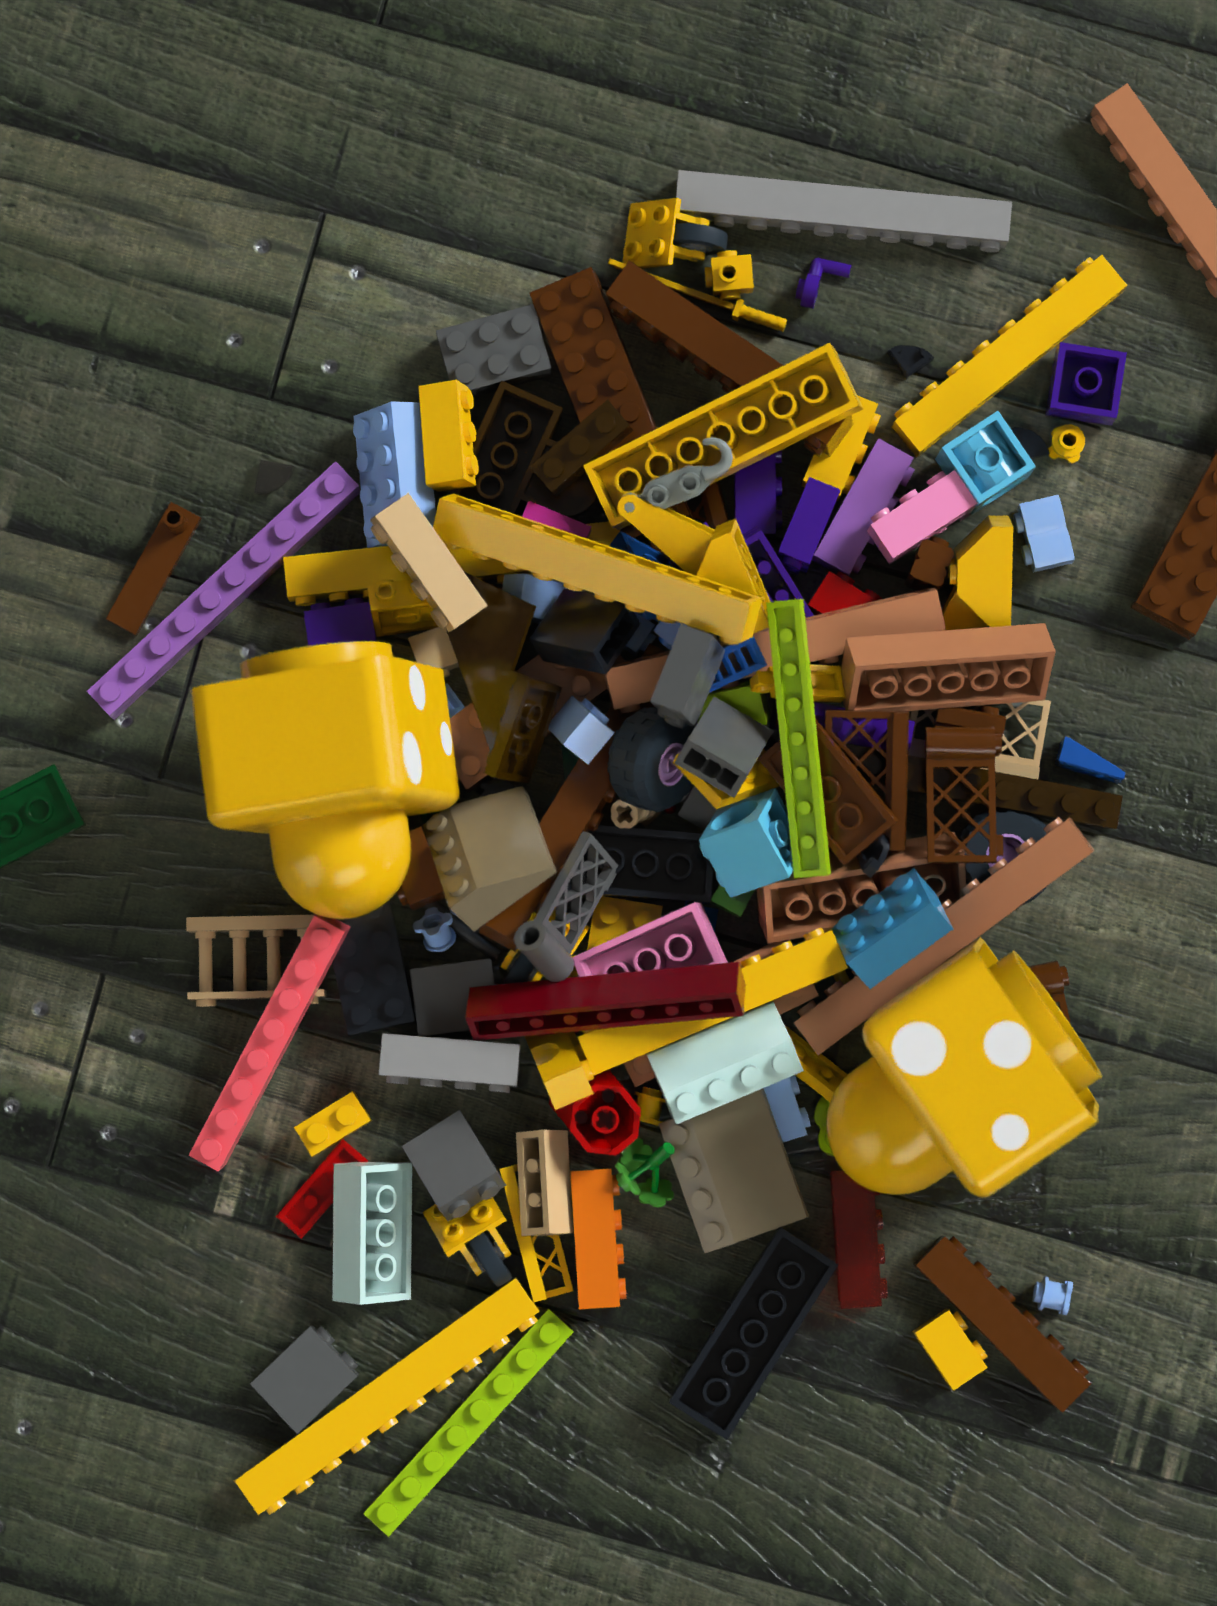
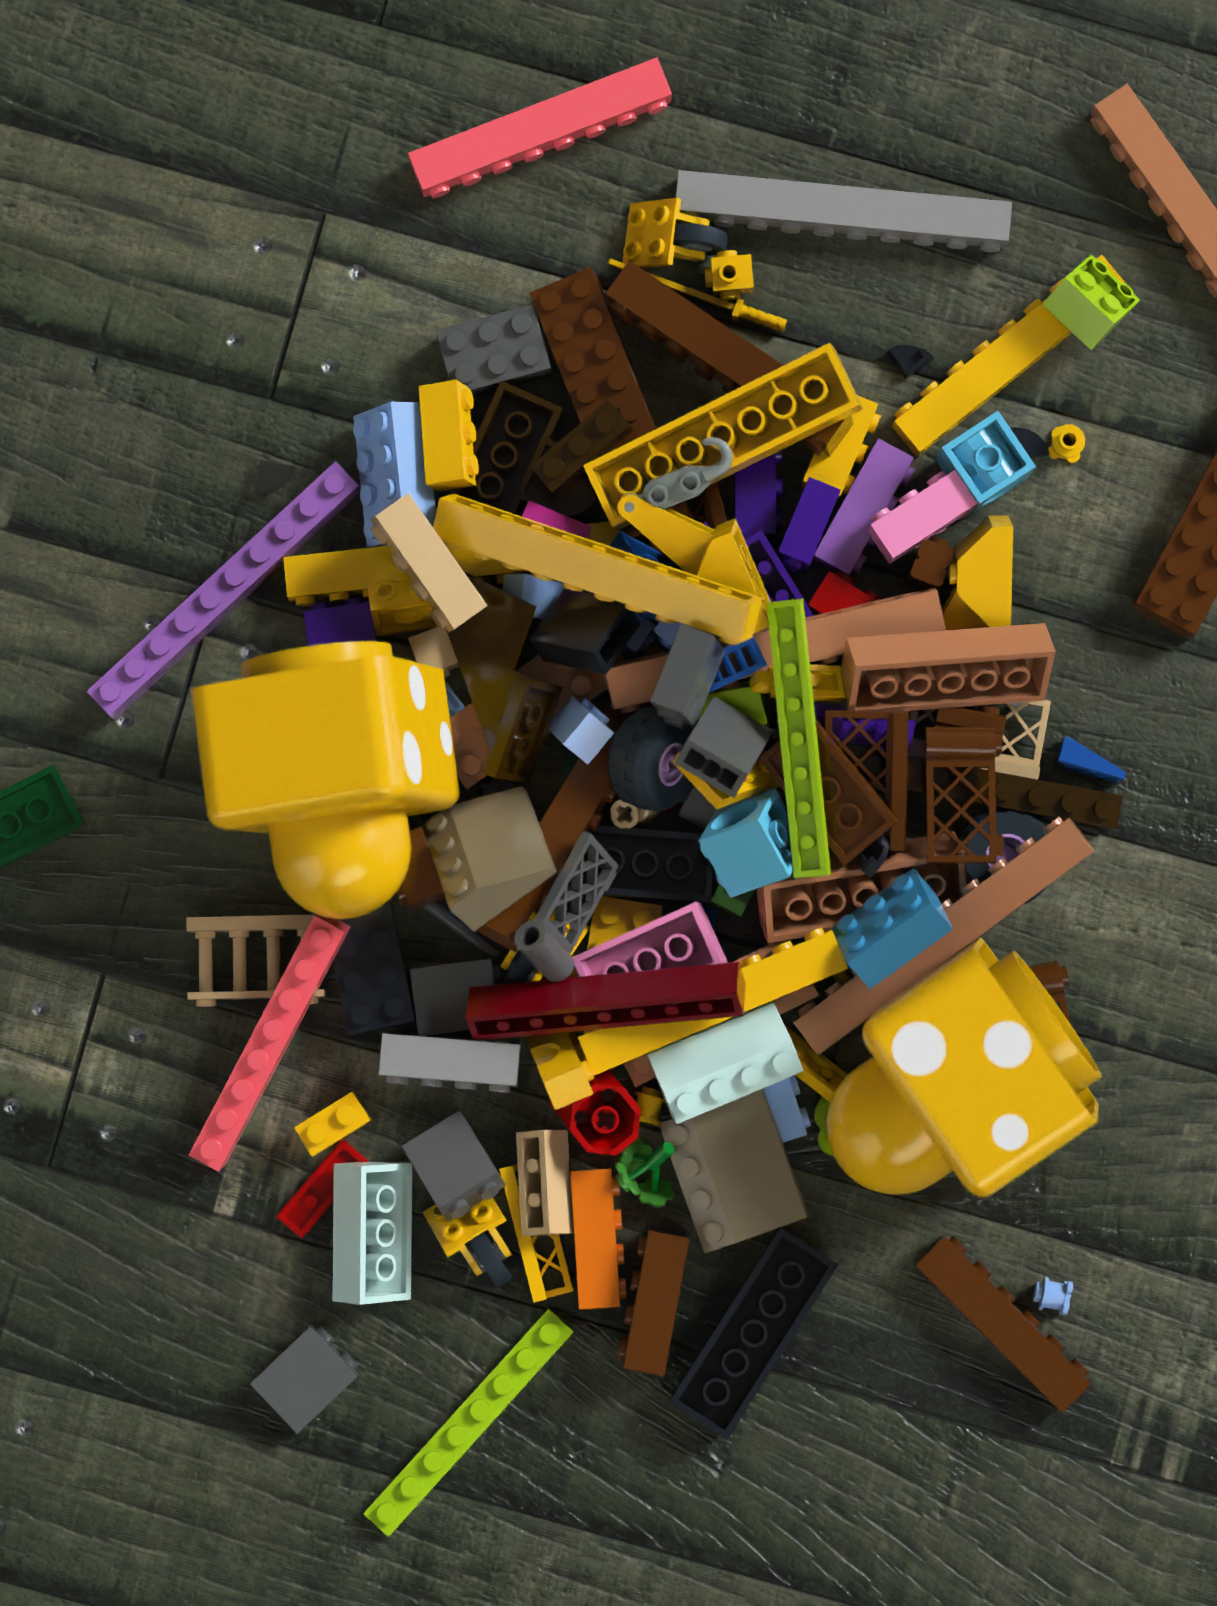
(153, 568): reddish brown piece -> none
(387, 1396): yellow brick -> none
(436, 930): light blue brick -> none
(540, 128): none -> coral brick
(655, 1302): none -> reddish brown brick
(808, 289): dark purple plate -> none
(857, 1243): clear red brick -> none
(950, 1348): yellow brick -> none
(1044, 533): light blue brick -> none
(1086, 383): dark purple brick -> none
(1091, 301): none -> lime slope

